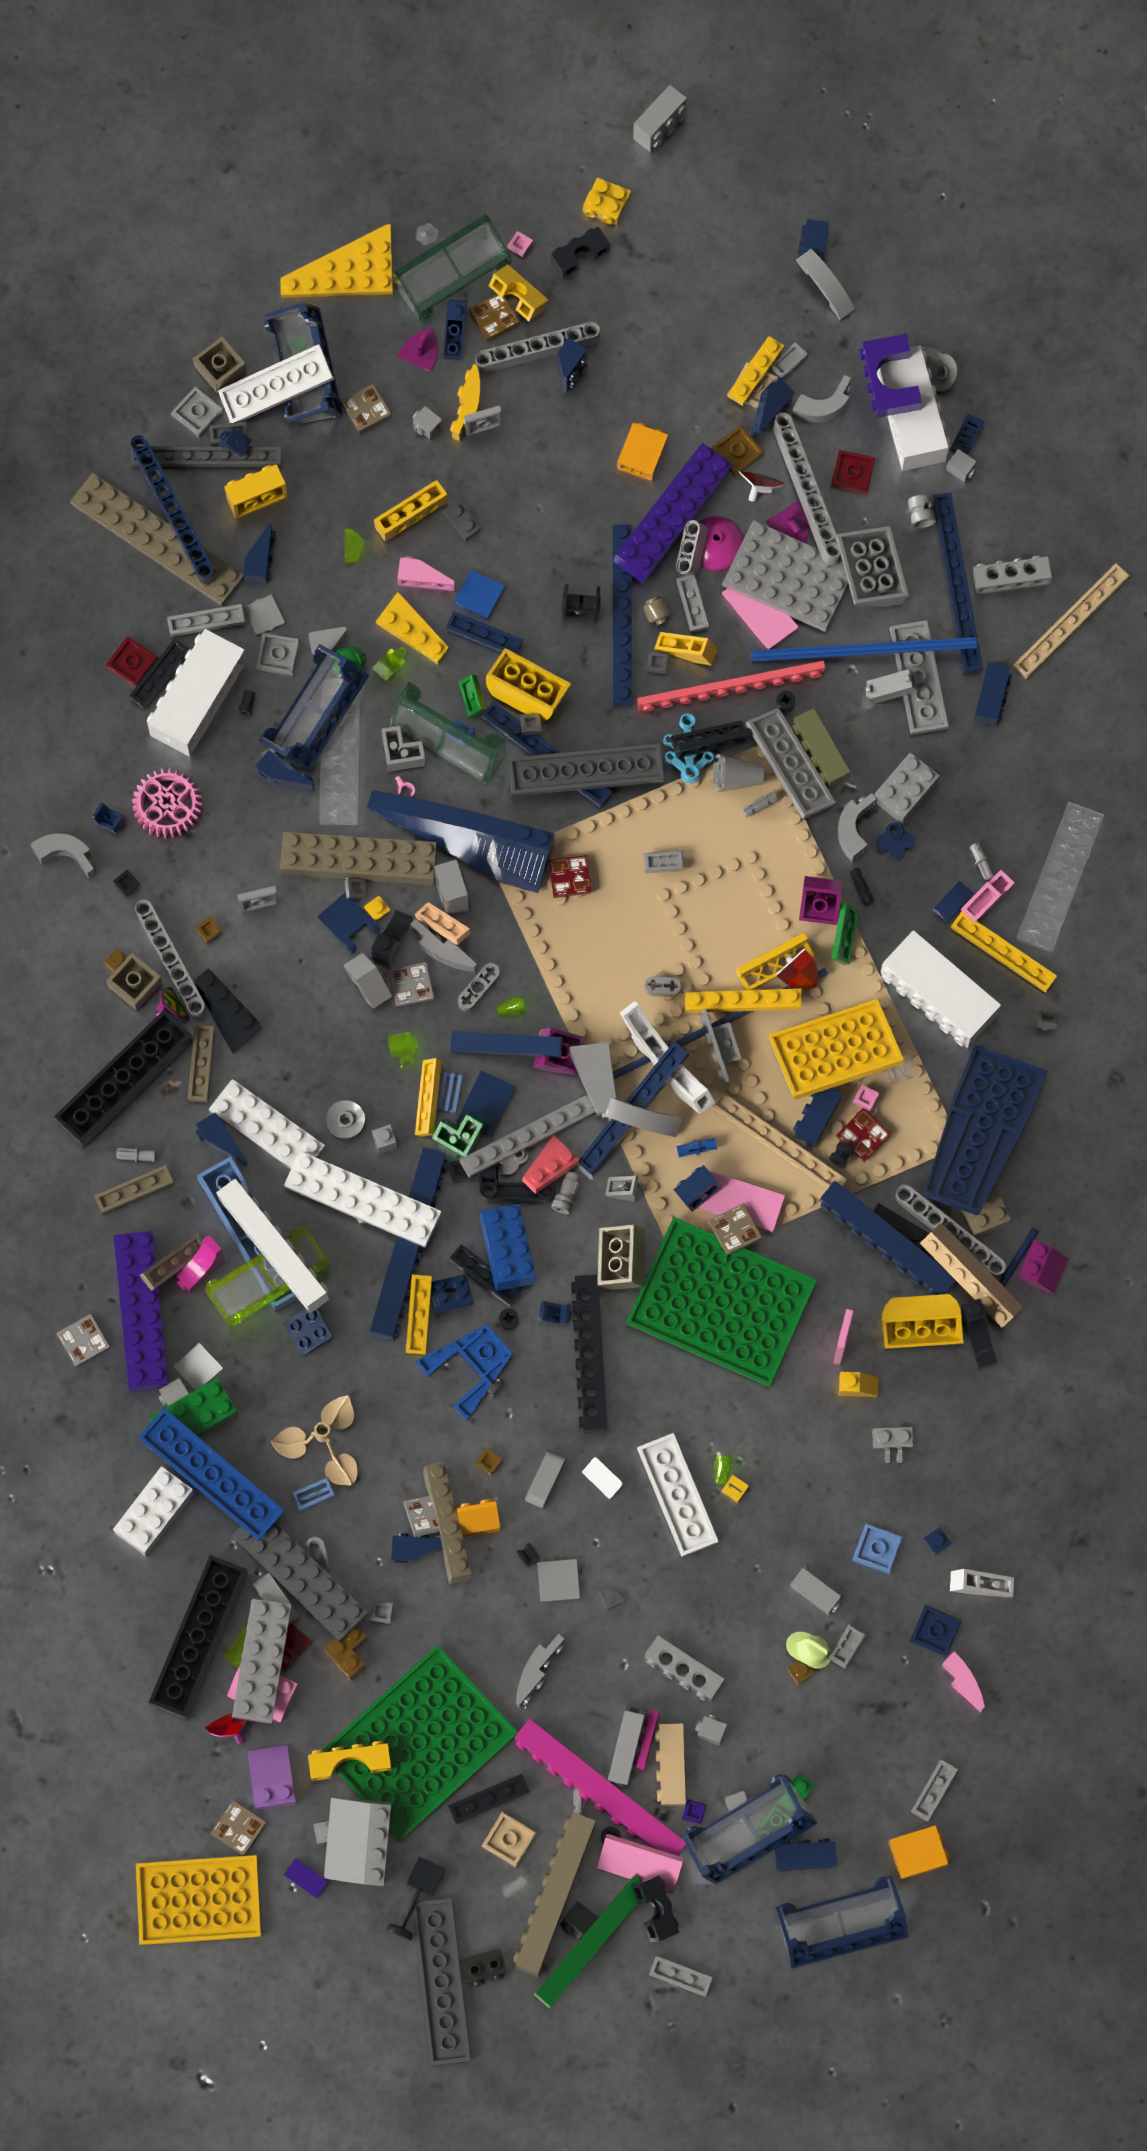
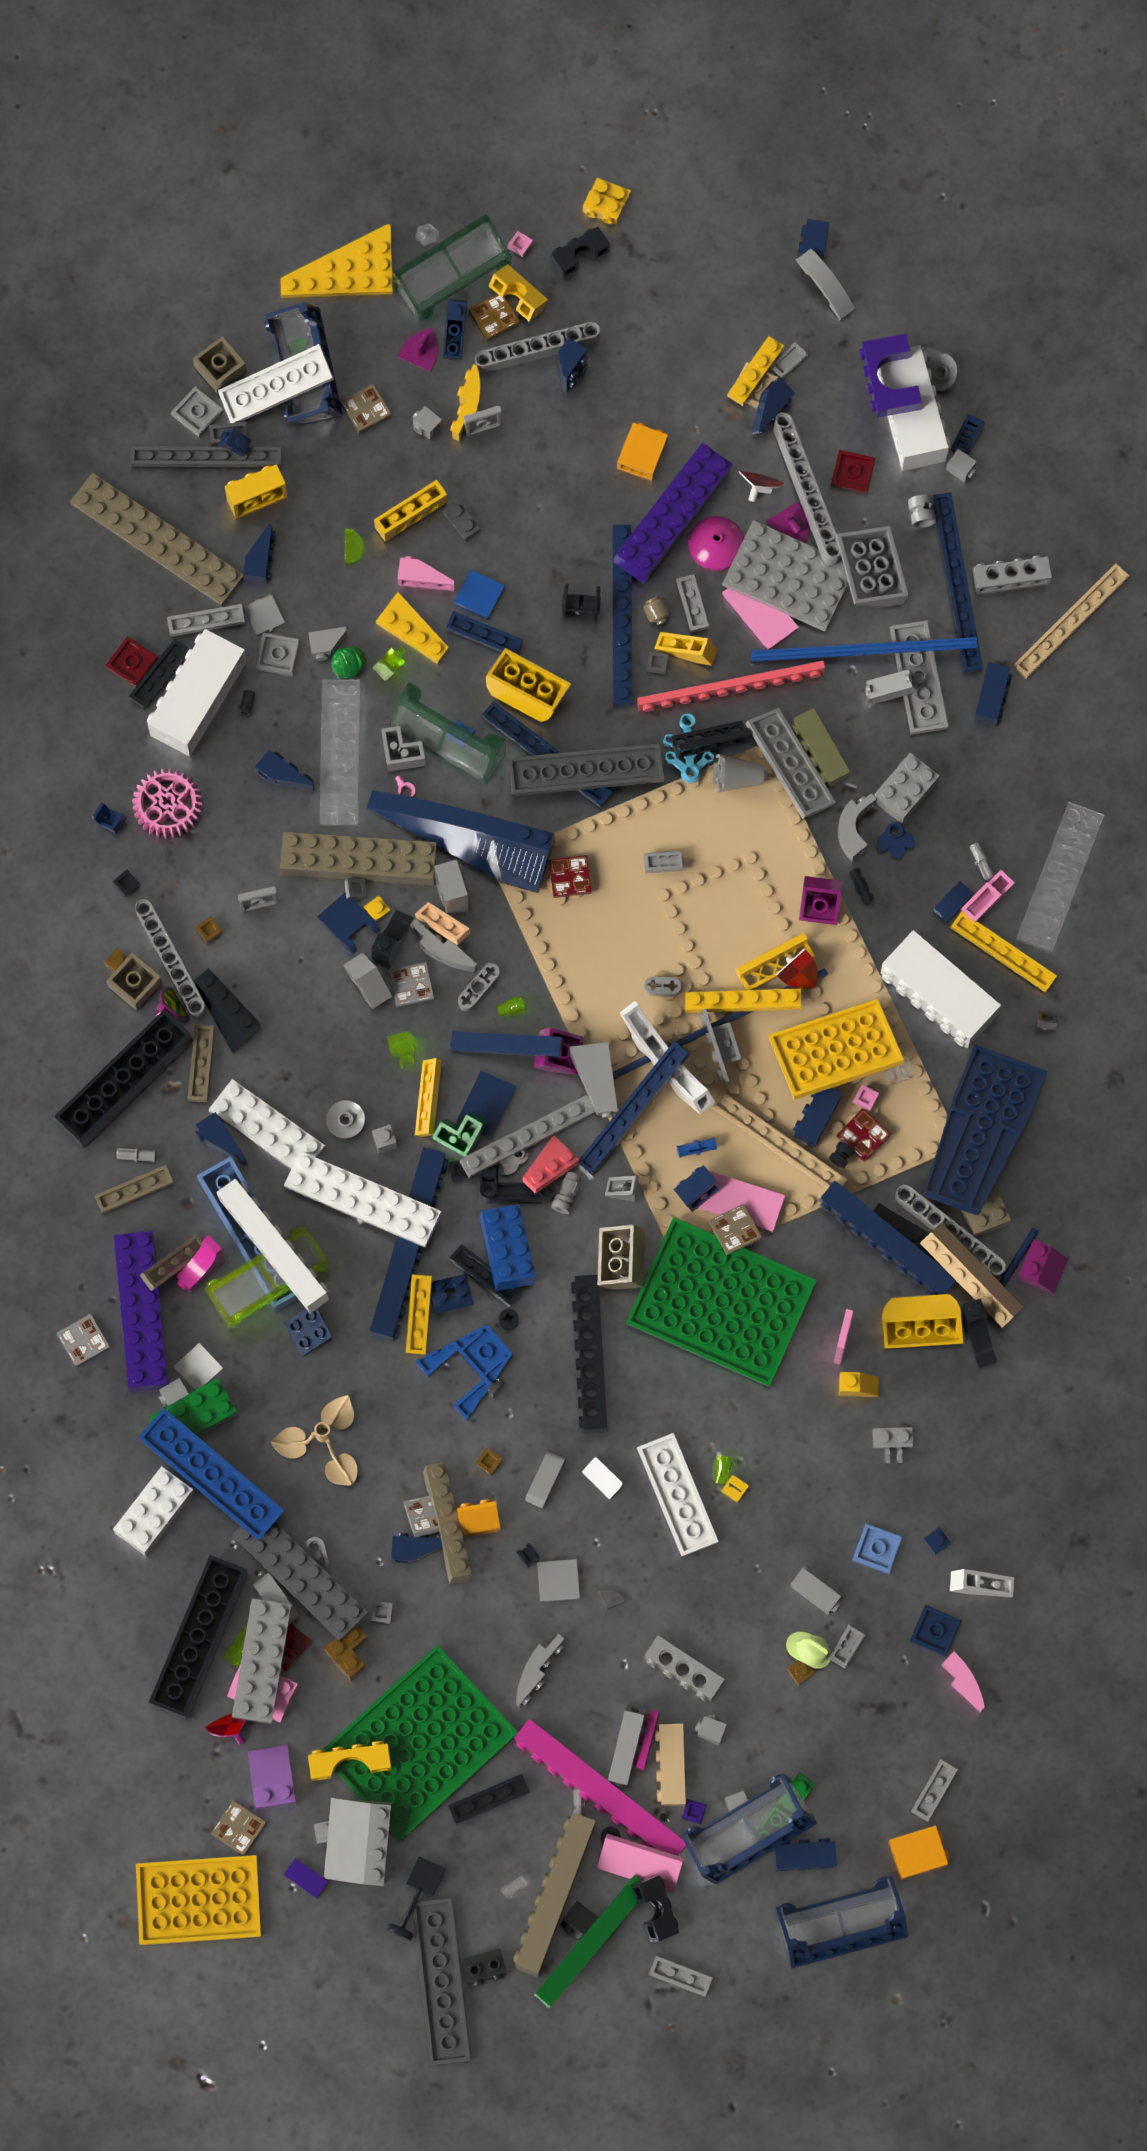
(63, 844): light grey arch -> none
(171, 501): dark blue beam -> none
(312, 1503): medium blue tile -> none
(316, 709): windscreen -> none
(452, 1077): medium blue tile -> none
(472, 695): green plate -> none
(509, 1839): tan tile -> none
(530, 724): flat silver plate -> none
(554, 1313): dark blue bracket -> none
(643, 1118): light grey slope -> none
(660, 118): light grey brick -> none
(690, 538): light grey beam -> none
(738, 449): pearl gold tile -> none
(759, 804): light grey axle -> none
(785, 706): black wheel -> none
(824, 410): light grey arch -> none
(845, 934): green plate -> none

